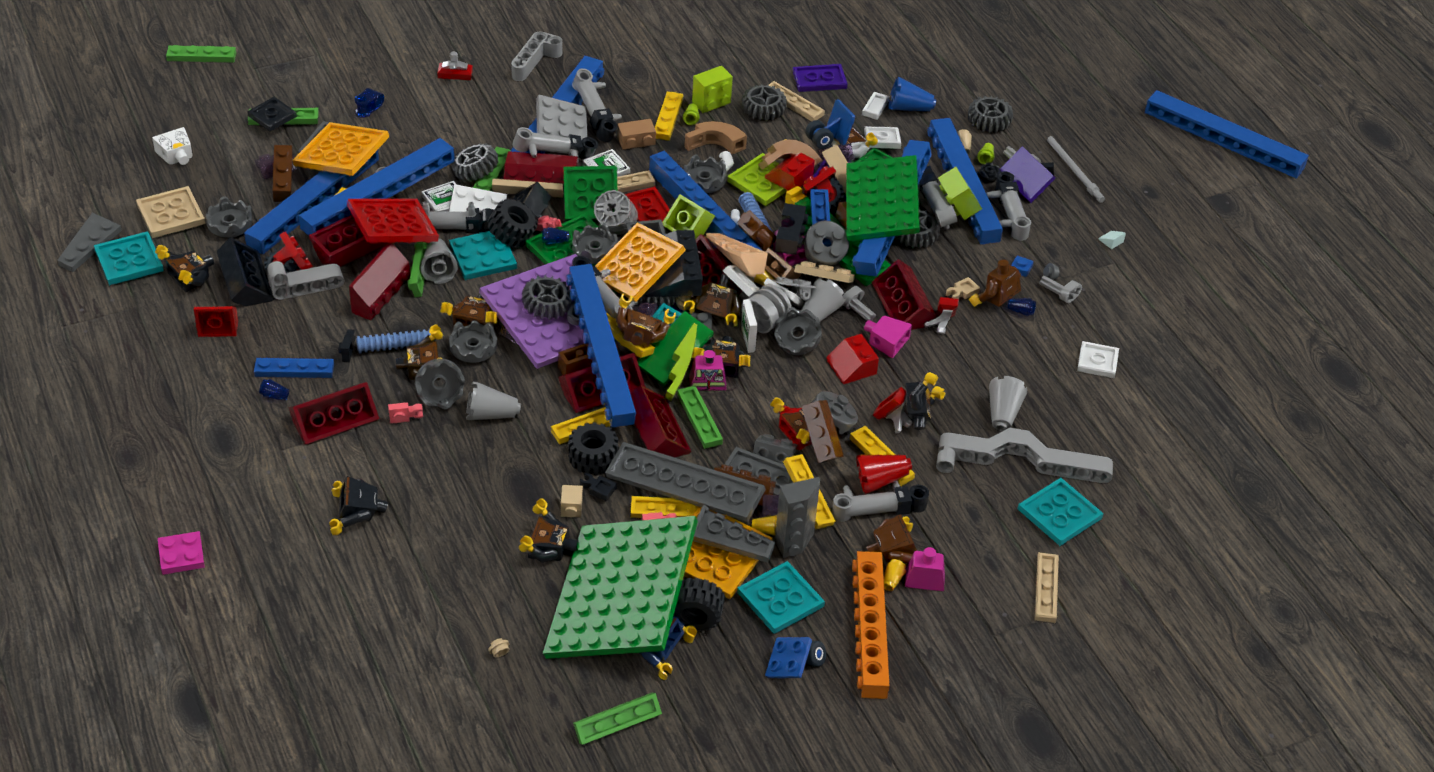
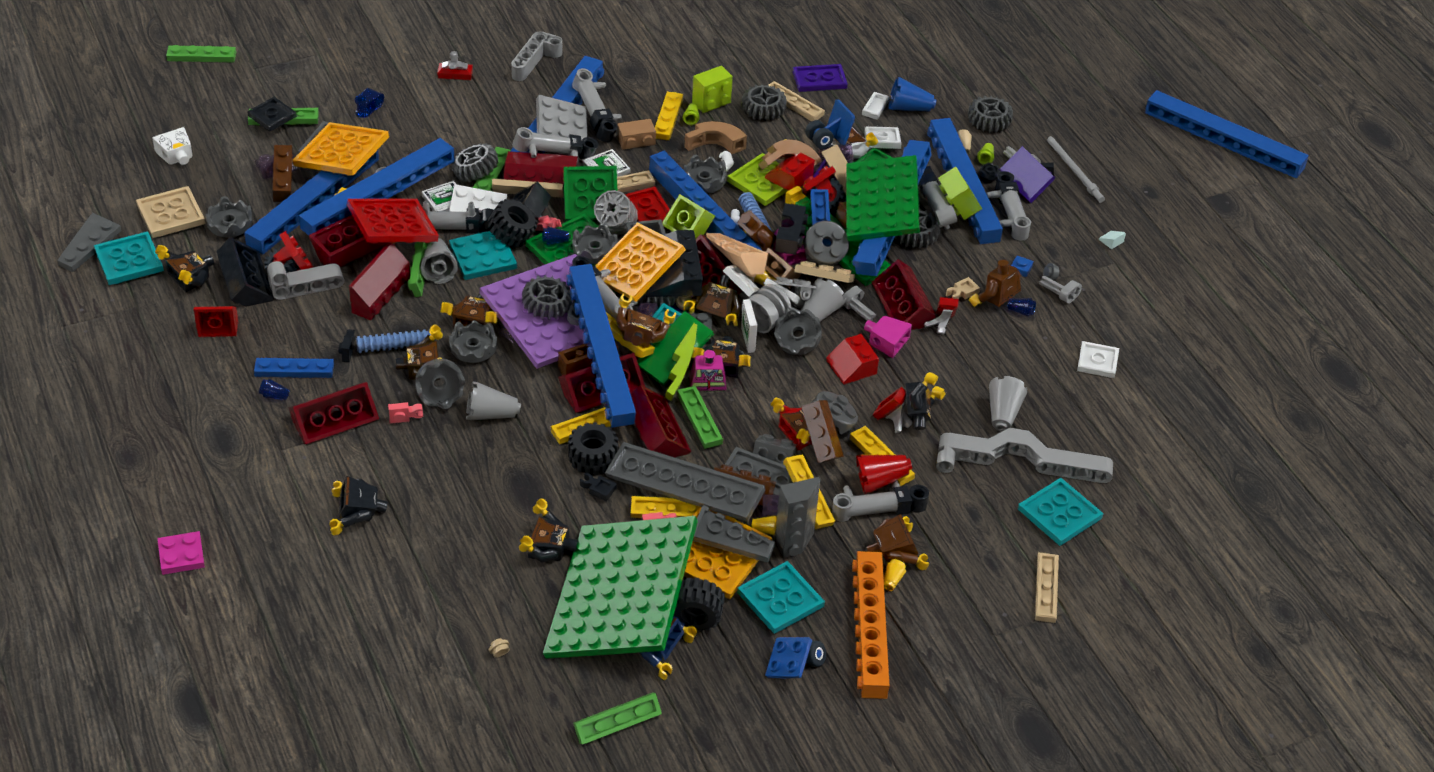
(571, 501): tan brick -> none
(926, 570): dark pink torso -> none

